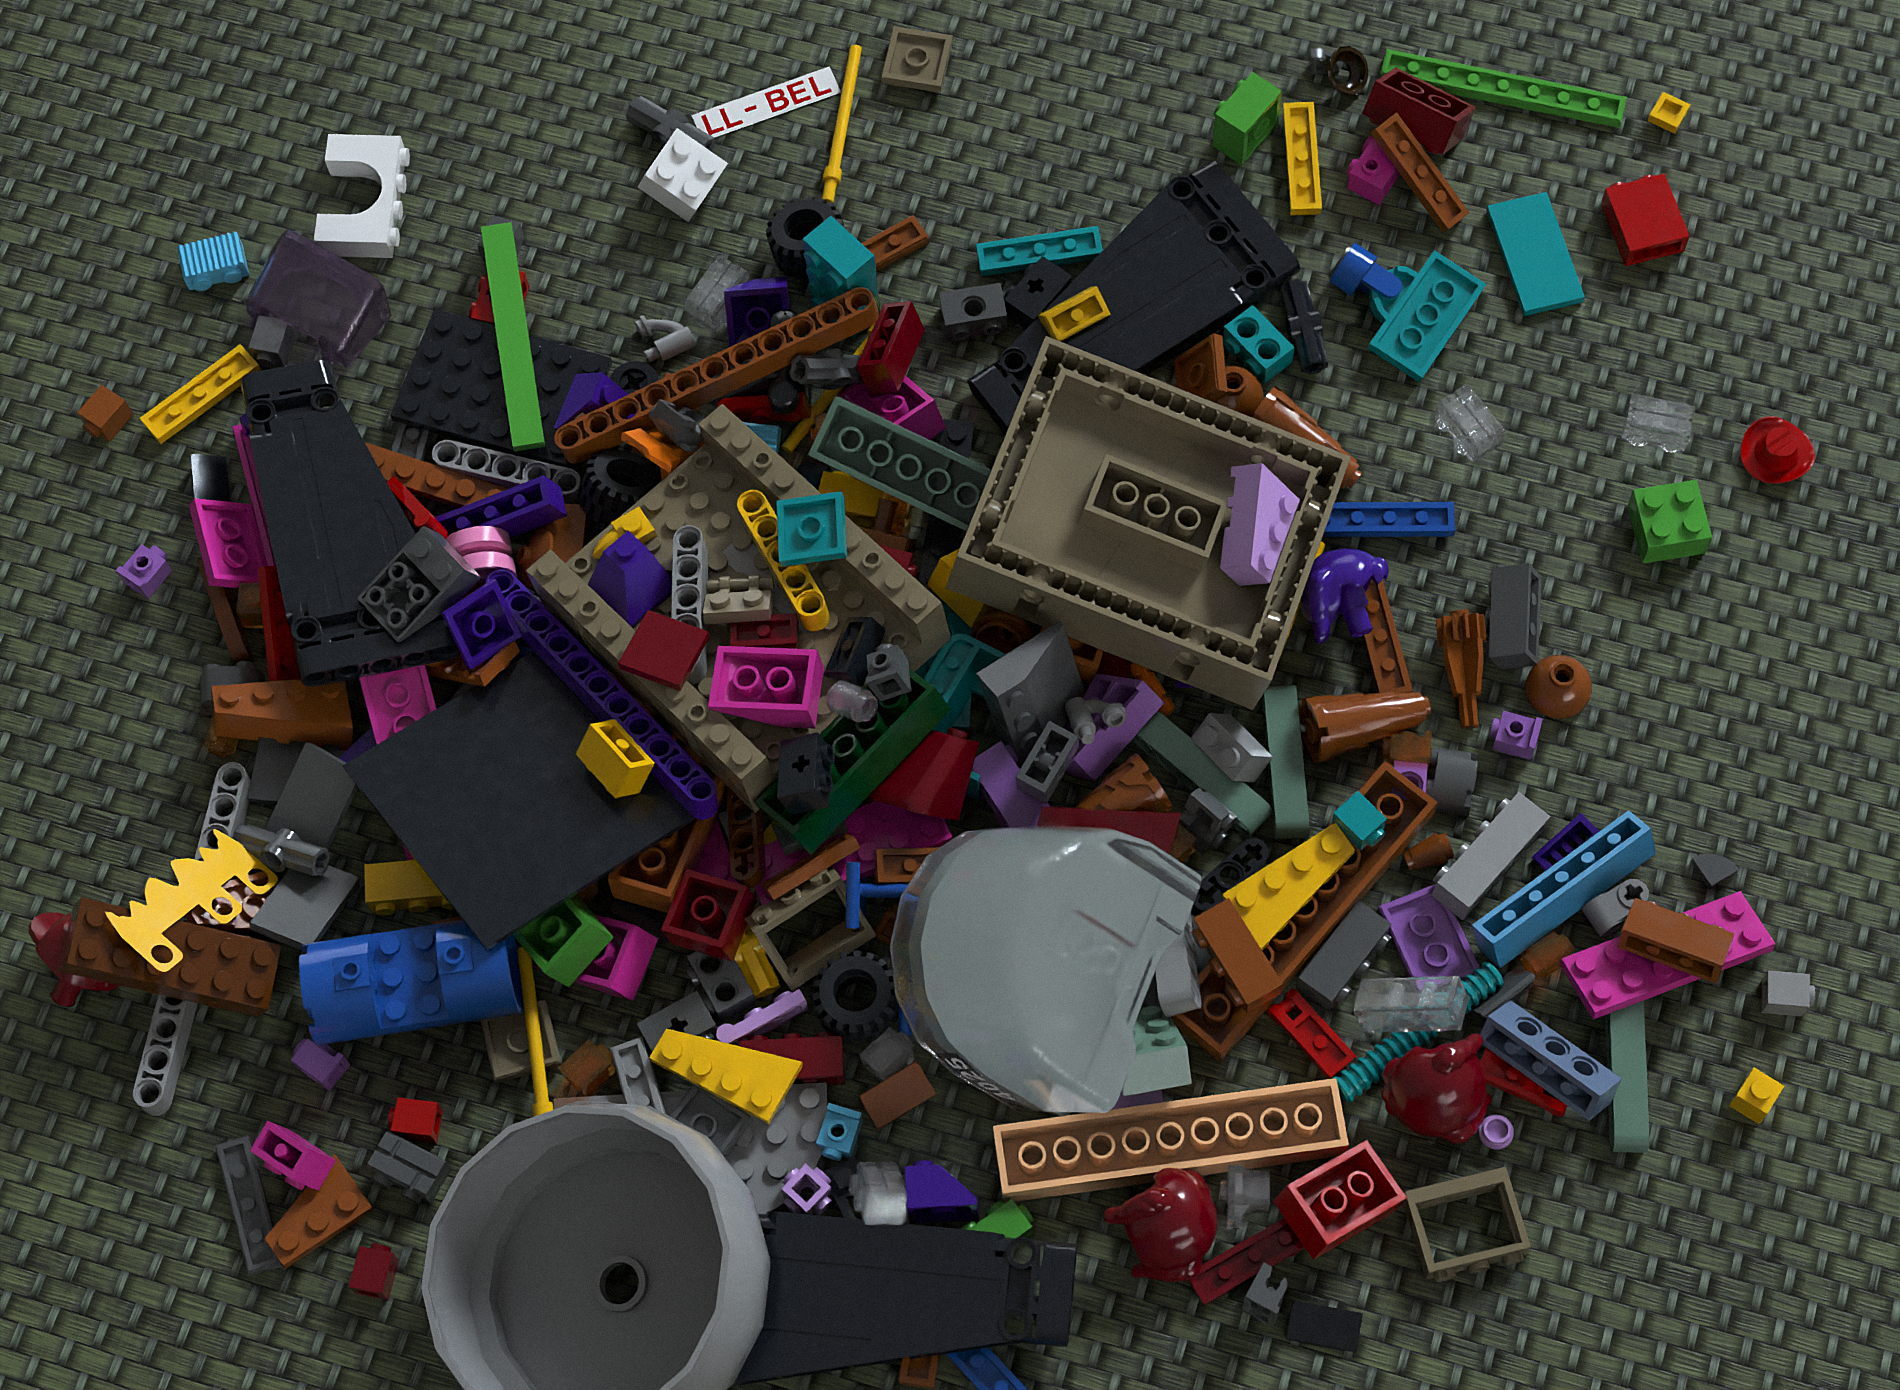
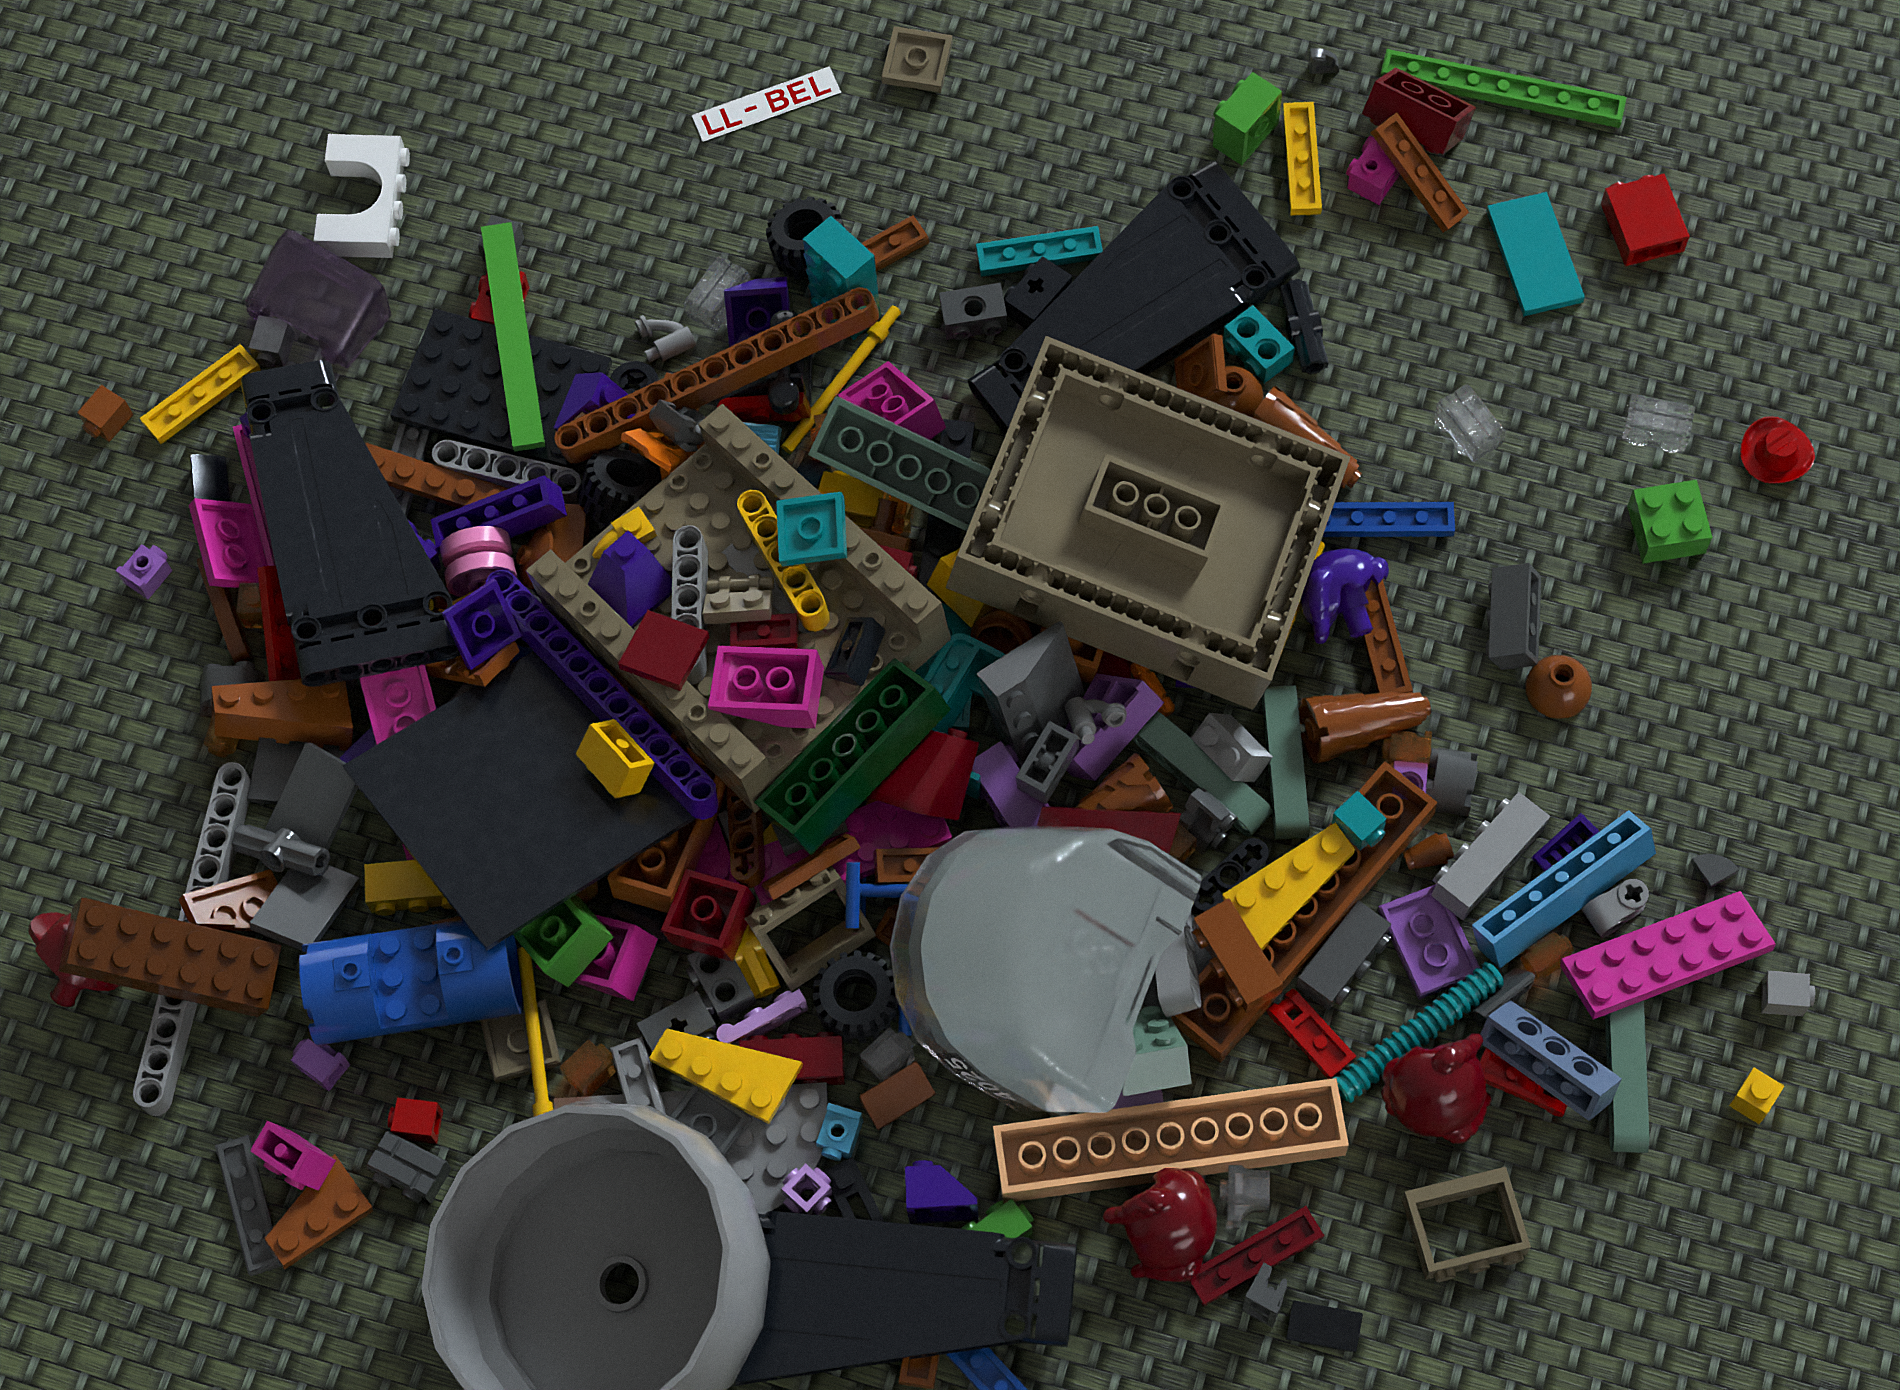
(198, 884): yellow piece -> none
(213, 261): medium azure brick -> none
(374, 1271): dark red brick -> none
(415, 510): red plate -> none
(418, 584): dark grey slope -> none
(663, 122): dark grey piece -> none
(682, 175): white brick -> none
(805, 773): black brick -> none
(827, 368): dark grey piece -> none
(832, 172): yellow bar -> none
(851, 701): clear brick -> none
(879, 1193): clear brick -> none
(888, 664): dark grey brick -> none
(890, 347): dark red brick -> none
(1074, 314): yellow slope -> none
(1258, 524): lavender wedge -> none
(1339, 1199): red brick -> none
(1356, 66): dark brown piece -> none
(1411, 1004): clear brick -> none
(1414, 307): teal plate -> none
(1462, 646): dark orange piece -> none
(1496, 1132): lavender plate -> none
(1515, 744): medium lavender brick -> none
(1669, 112): yellow plate -> none
(1675, 940): dark orange brick -> none

